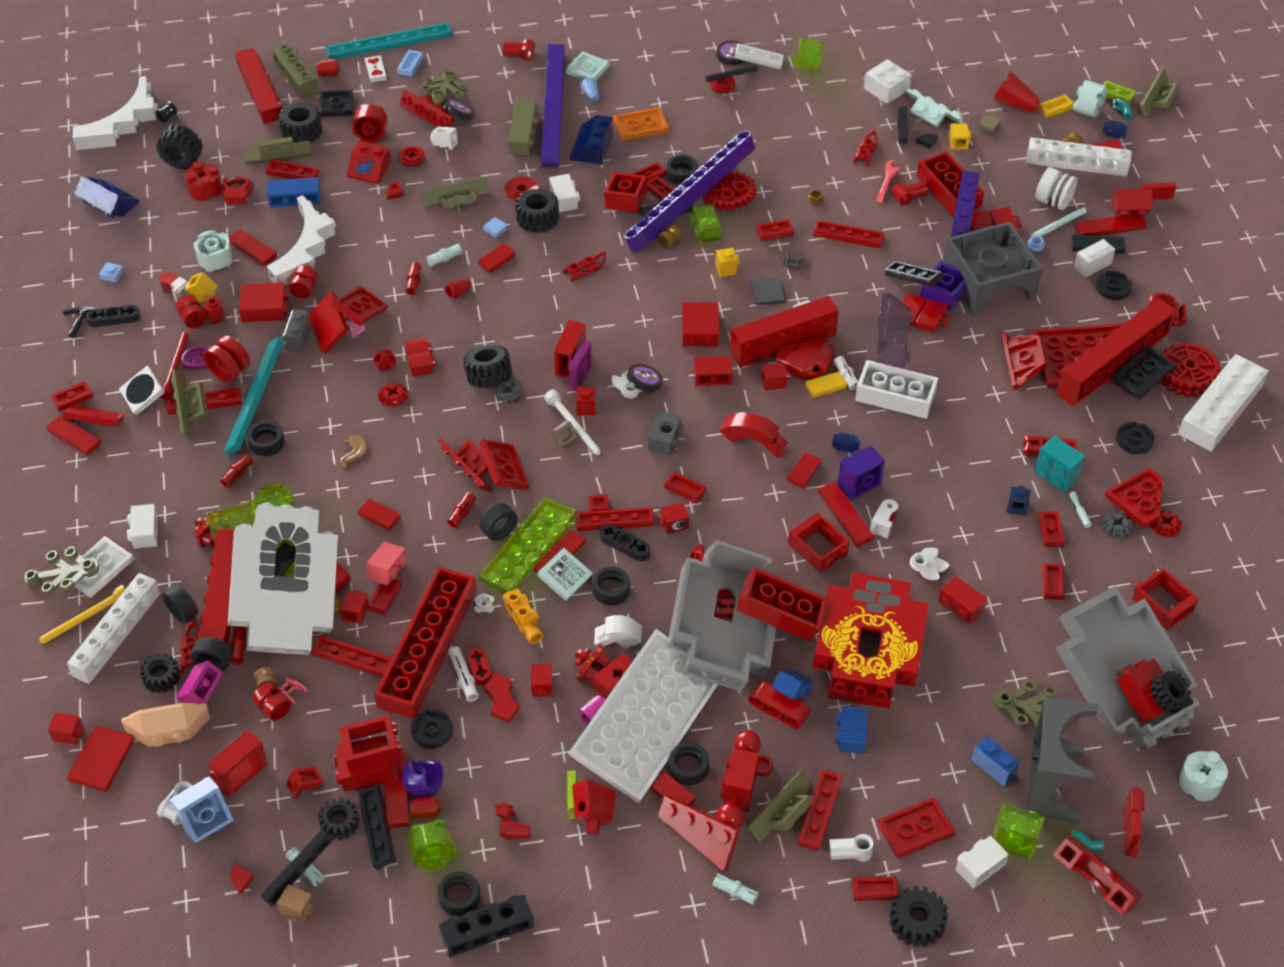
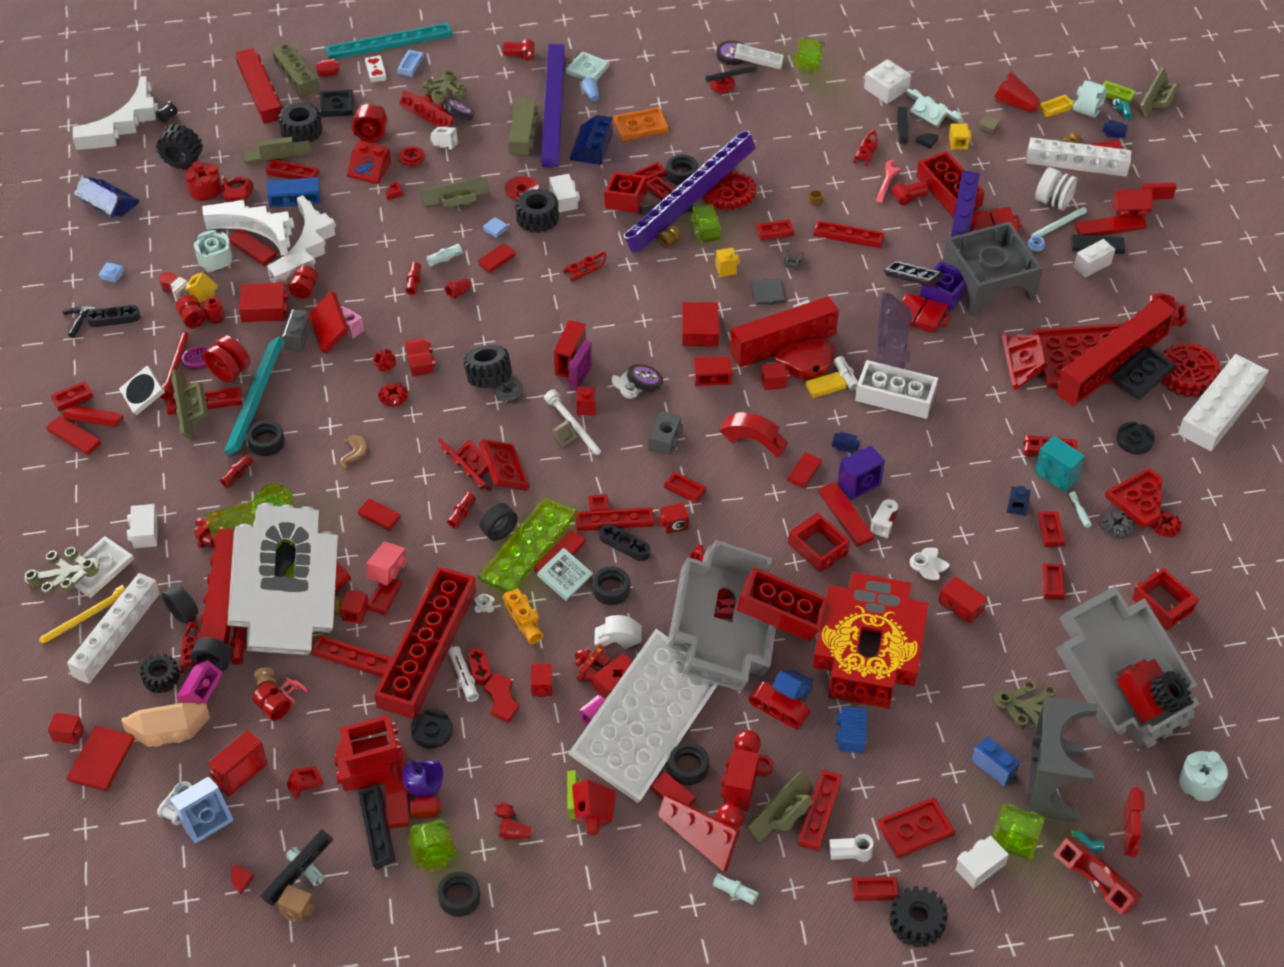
(257, 219): none -> white arch
(339, 807): black tyre -> none
(359, 305): red tile -> none
(481, 935): black brick -> none
(1113, 285): black tile -> none

